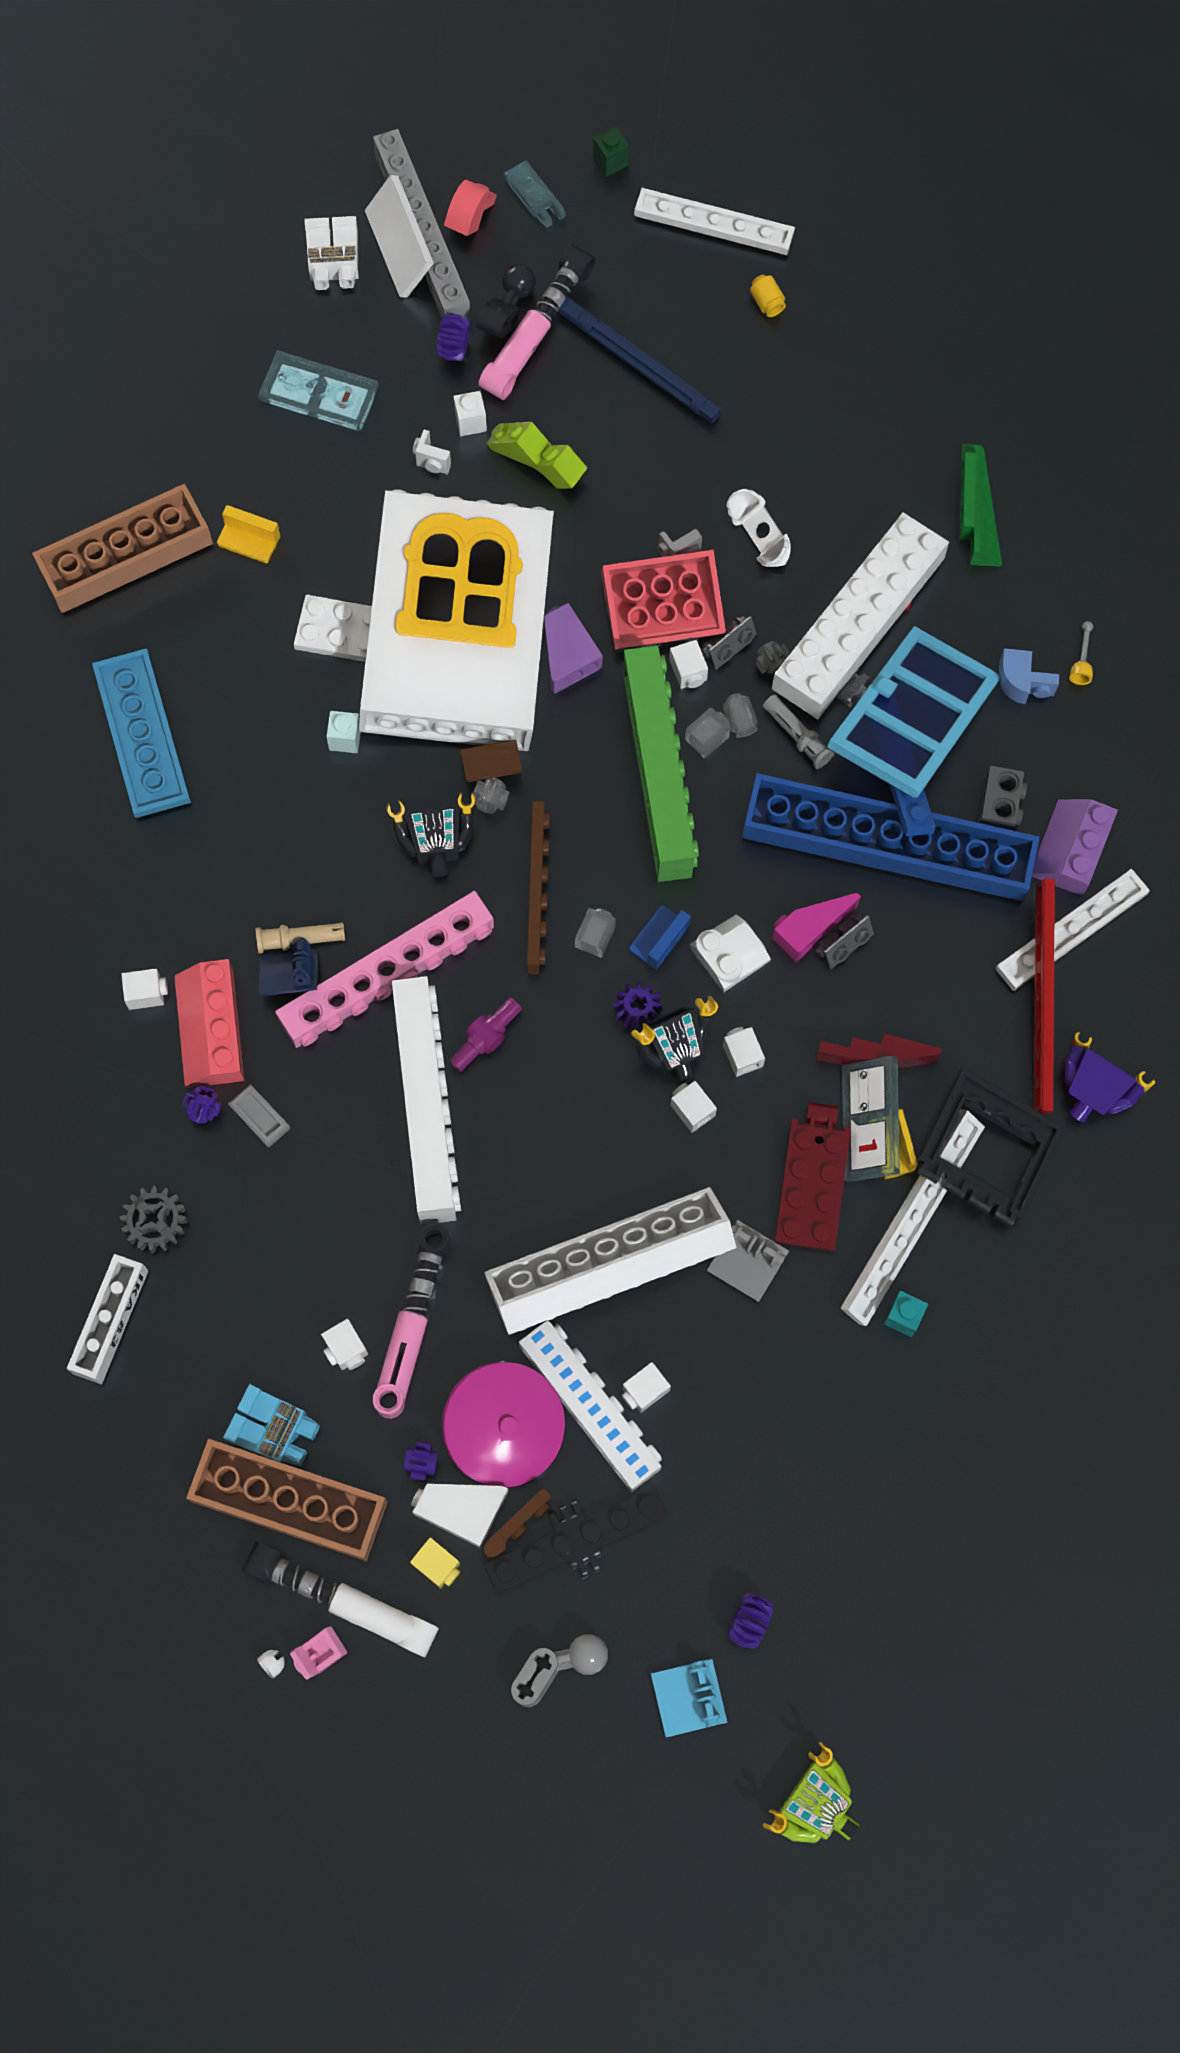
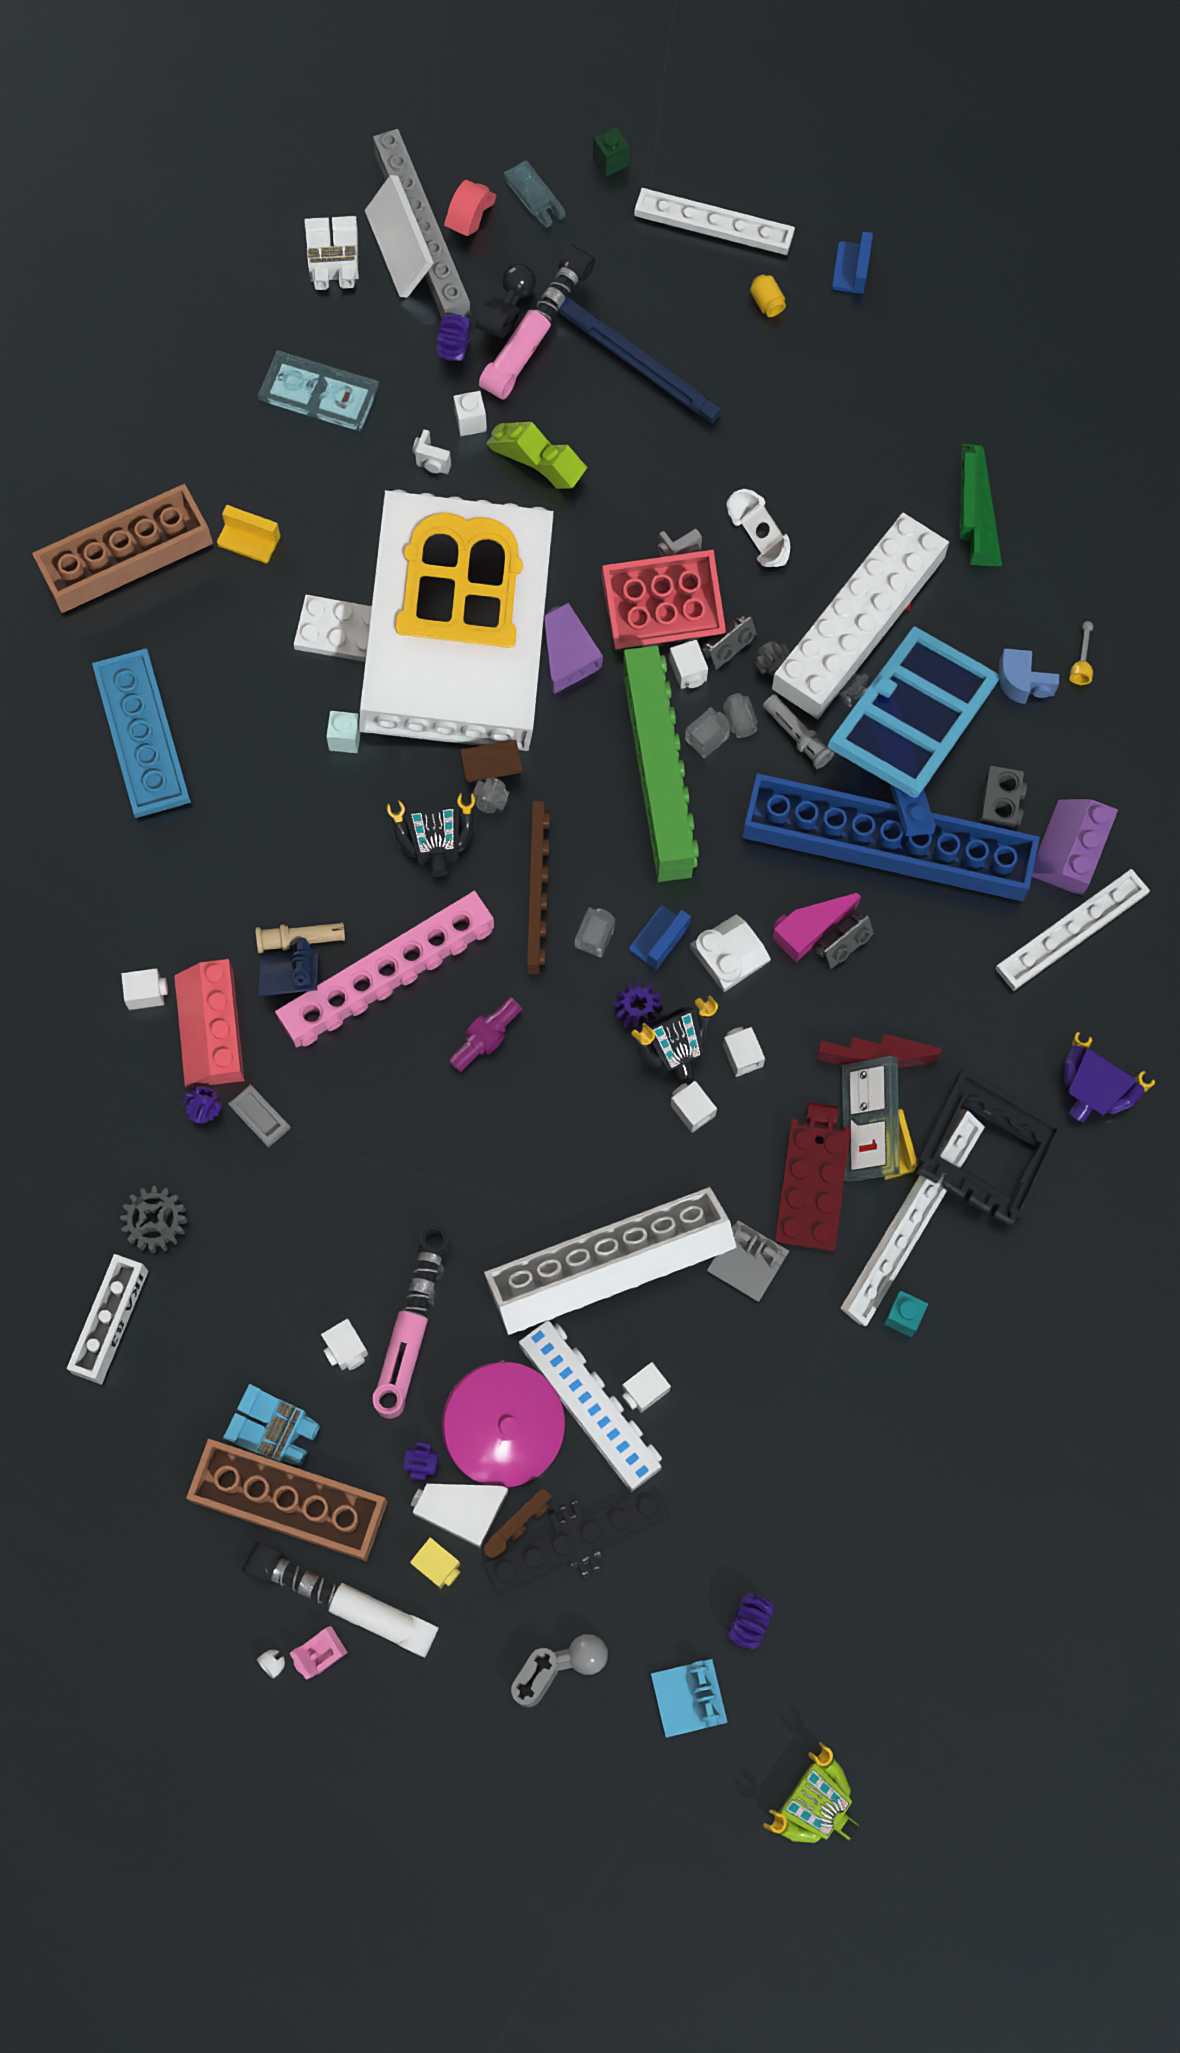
(423, 1093): white brick -> none
(852, 265): none -> blue panel
(1044, 996): red tile -> none

